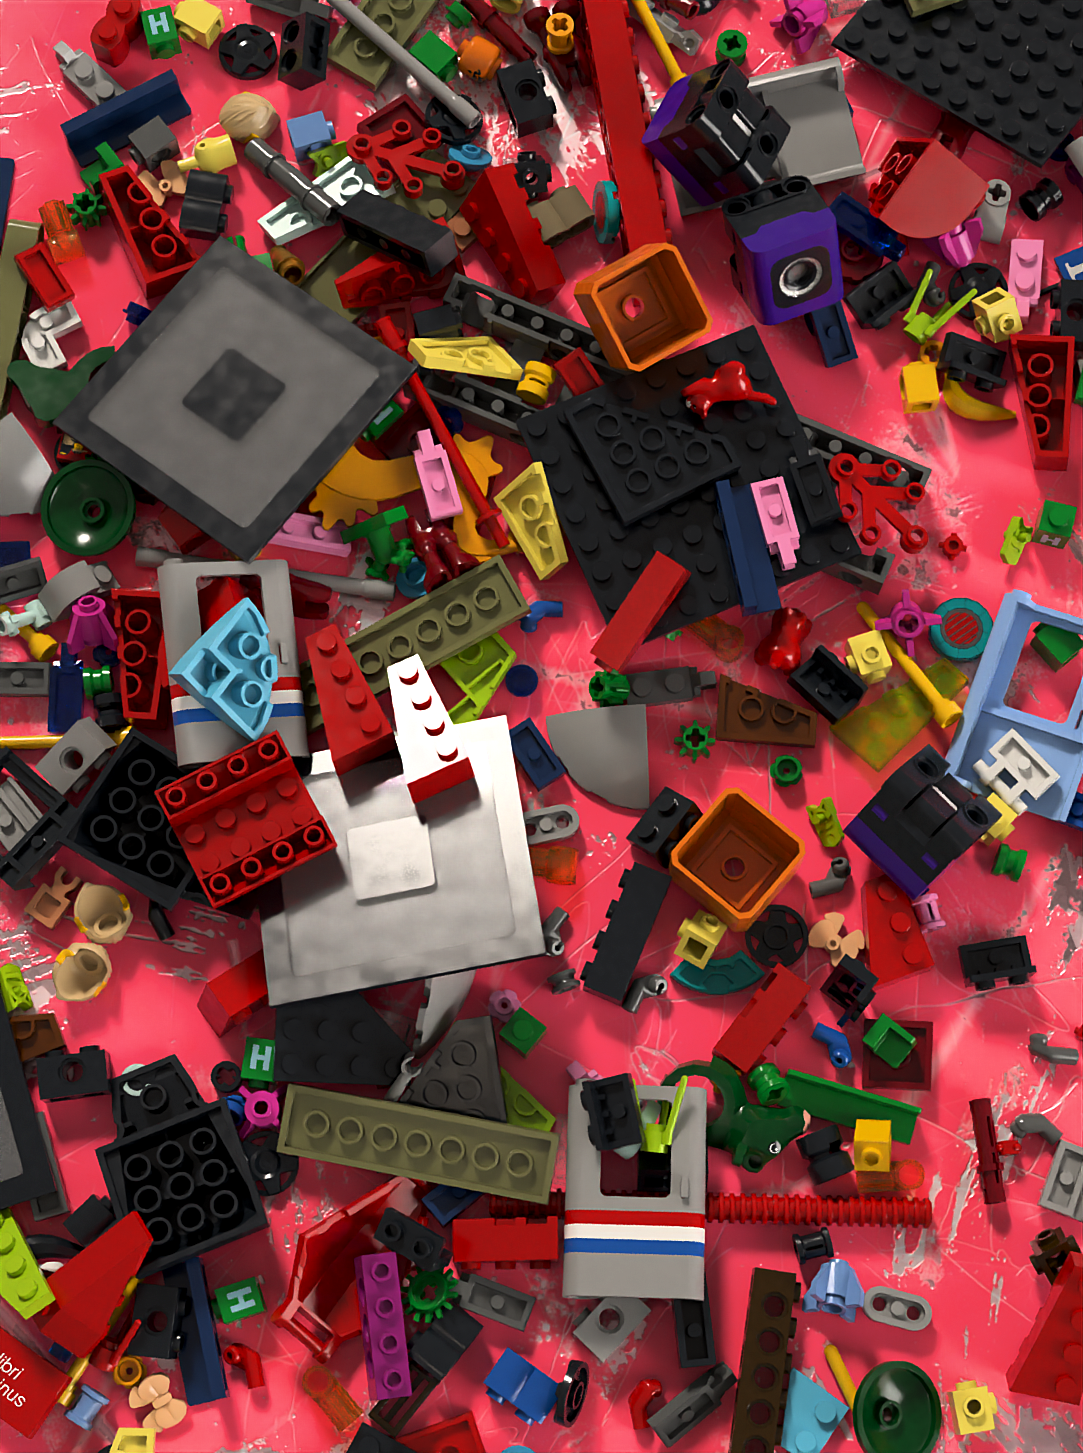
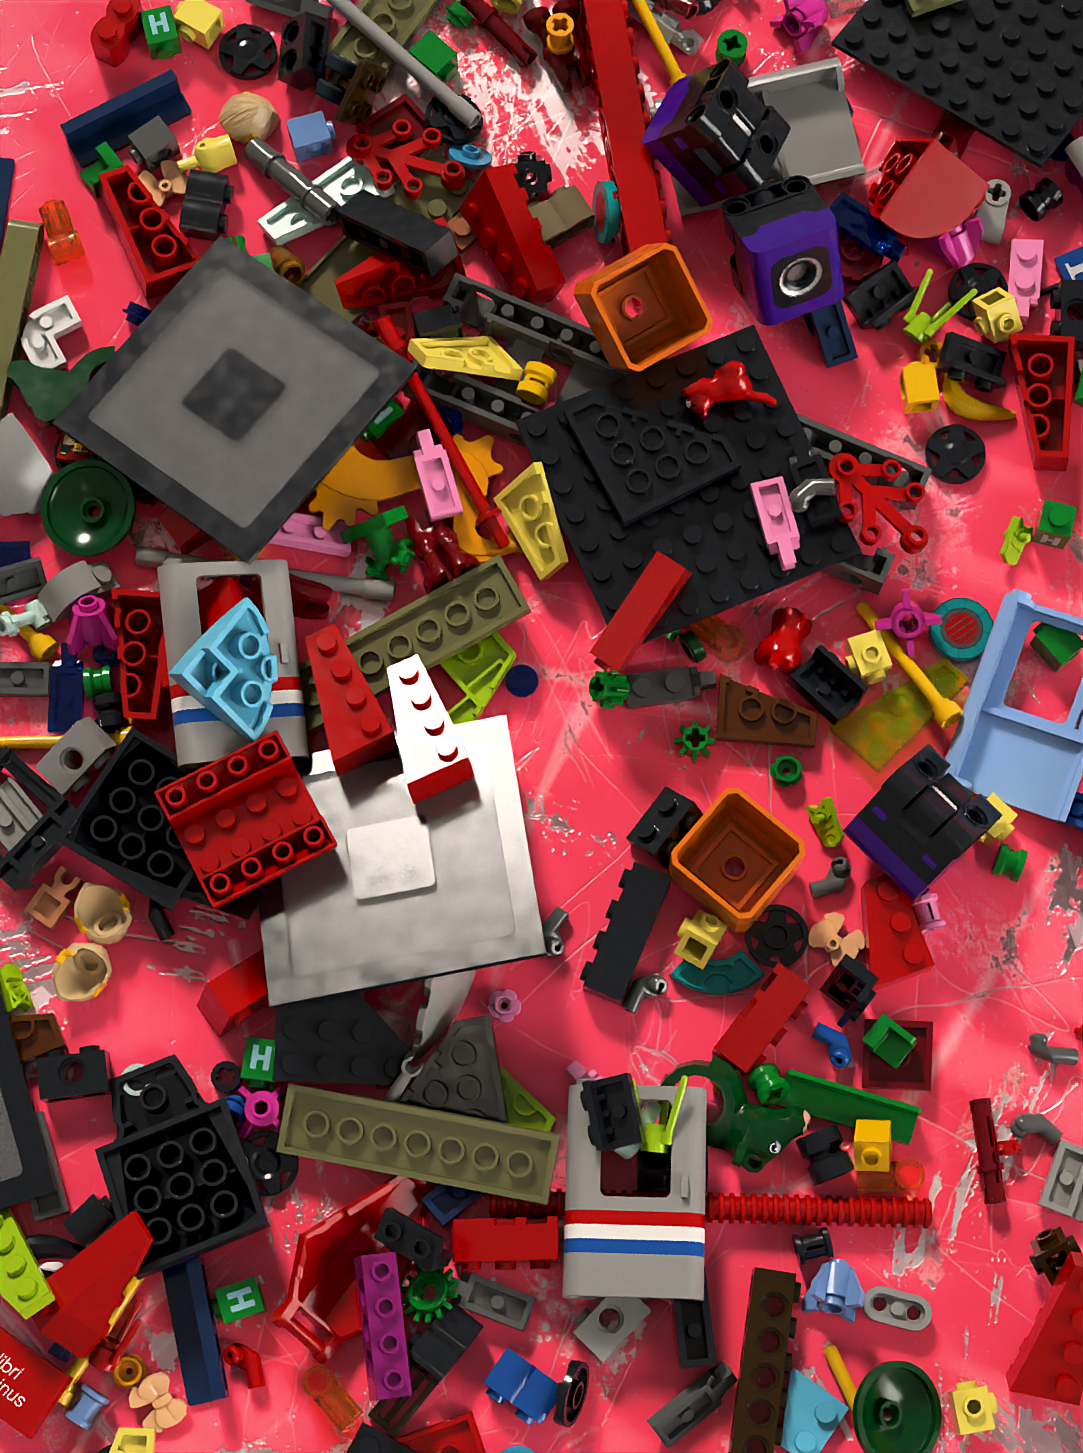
(44, 277): red tile -> none
(86, 75): light grey hinge -> none
(87, 217): green gear -> none
(148, 1302): black brick -> none
(327, 157): lime piece -> none
(355, 95): none -> dark brown plate
(411, 582): dark azure piece -> none
(479, 57): orange head -> none
(522, 1032): green brick -> none
(526, 115): black brick -> none
(535, 755): dark blue plate -> none
(539, 610): blue arm -> none
(545, 823): light grey plate -> none
(555, 864): clear orange piece -> none
(563, 981): dark grey bush -> none
(577, 372): red tile -> none
(605, 752): light grey brick -> none
(640, 1399): red arm -> none
(692, 646): none -> dark green tile
(746, 549): dark blue panel -> none
(809, 488): none -> dark grey arm
(932, 295): dark grey arm -> none
(952, 546): red piece -> none
(955, 454): none -> black wheel
(996, 962): black bracket -> none
(1022, 764): white plate -> none

